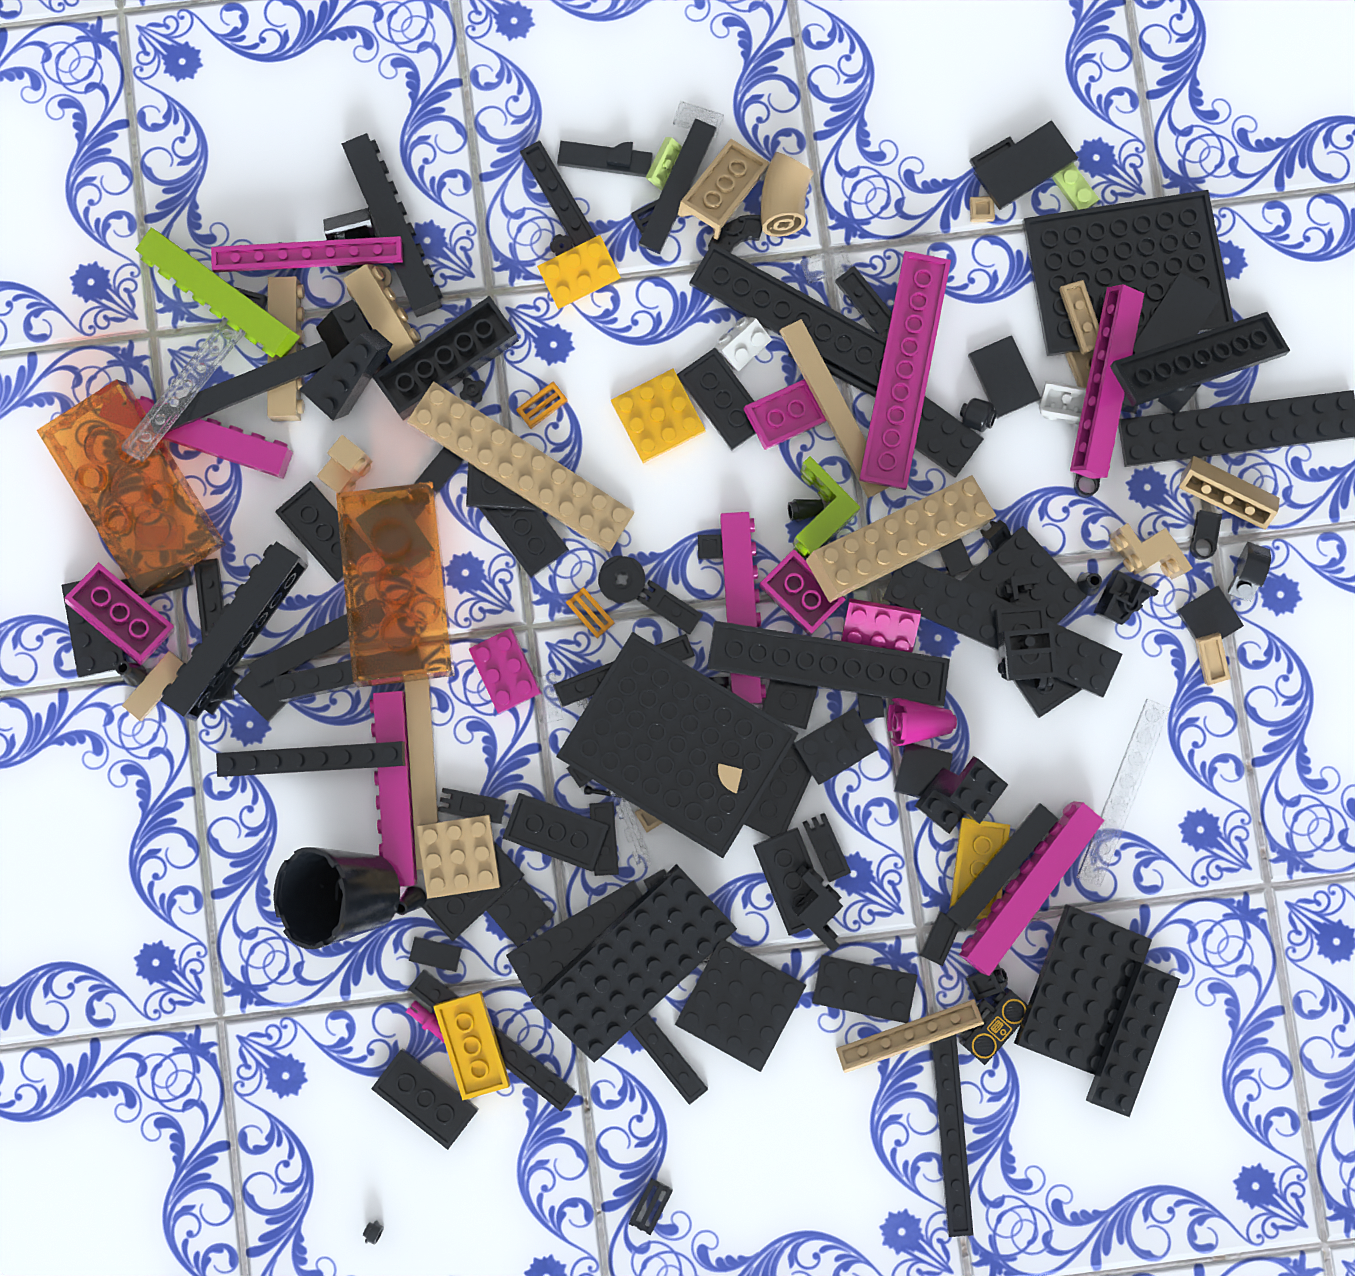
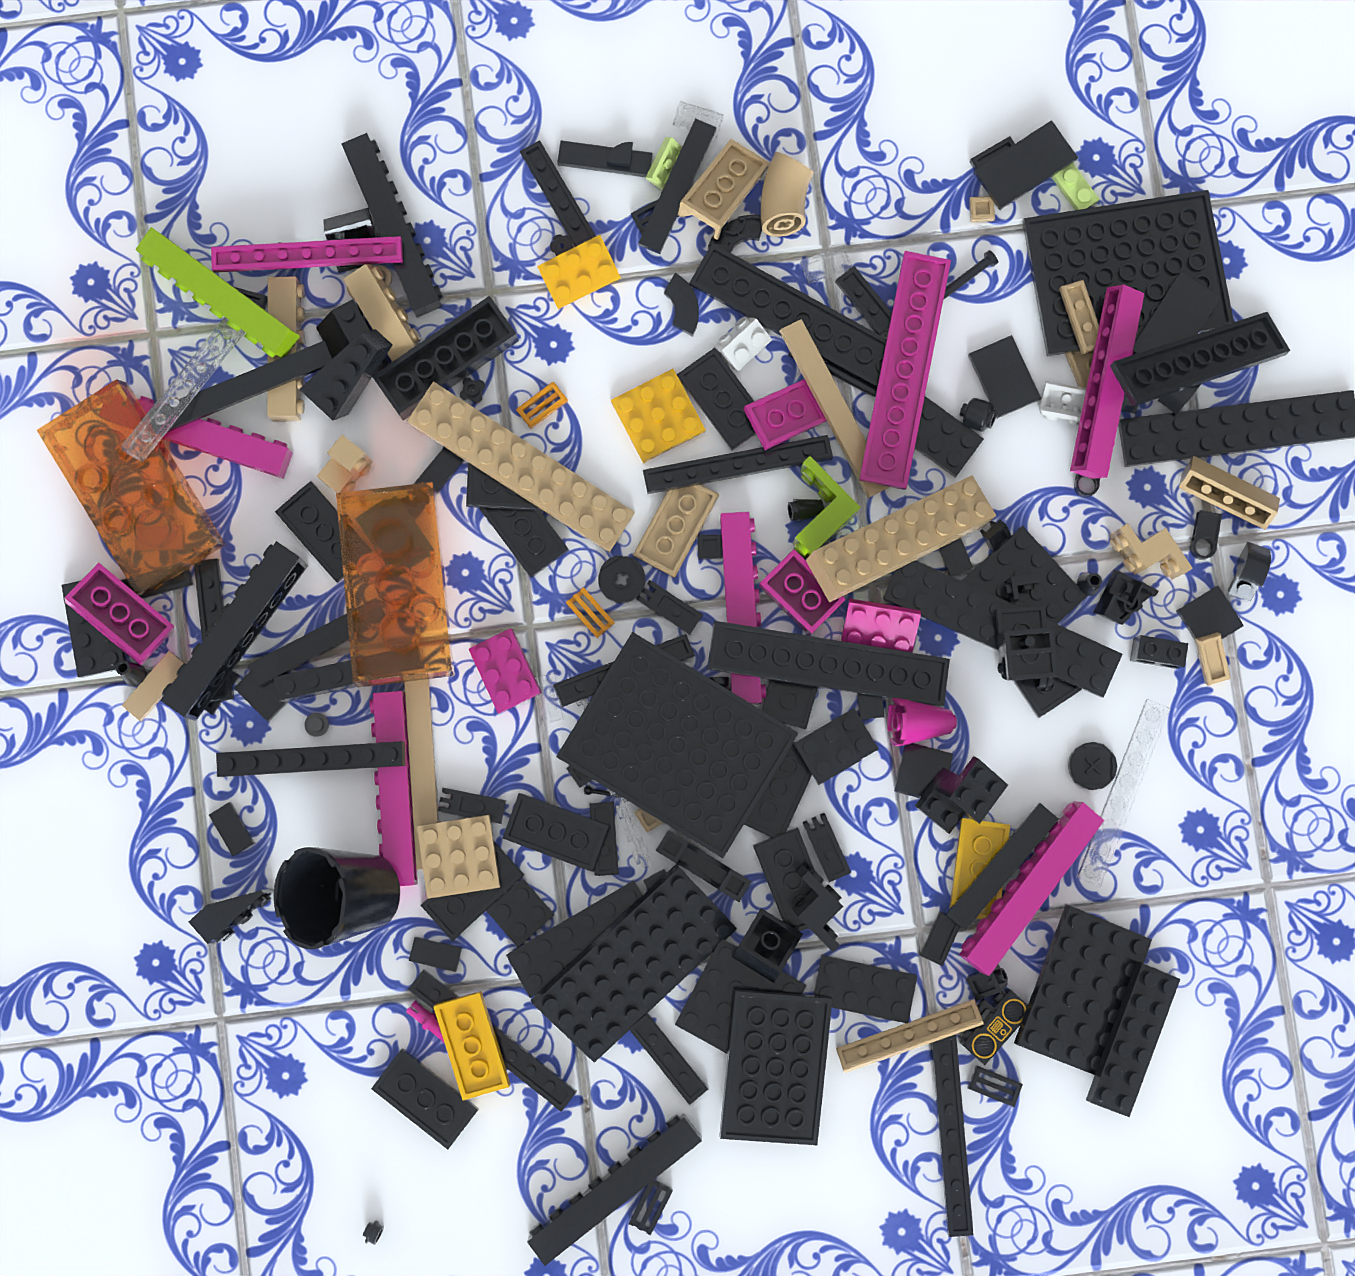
(219, 919): none -> black slope
(231, 829): none -> black tile
(316, 724): none -> dark grey plate
(411, 900): black cone -> none
(614, 1188): none -> black brick
(675, 527): none -> tan tile
(685, 304): none -> black tile
(703, 865): none -> black arch
(729, 776): tan tile -> none
(736, 464): none -> black tile
(767, 945): none -> black brick
(775, 1067): none -> black plate
(975, 1078): none -> black tile
(989, 260): none -> black bar
(1092, 766): none -> black tile
(1159, 652): none -> black brick

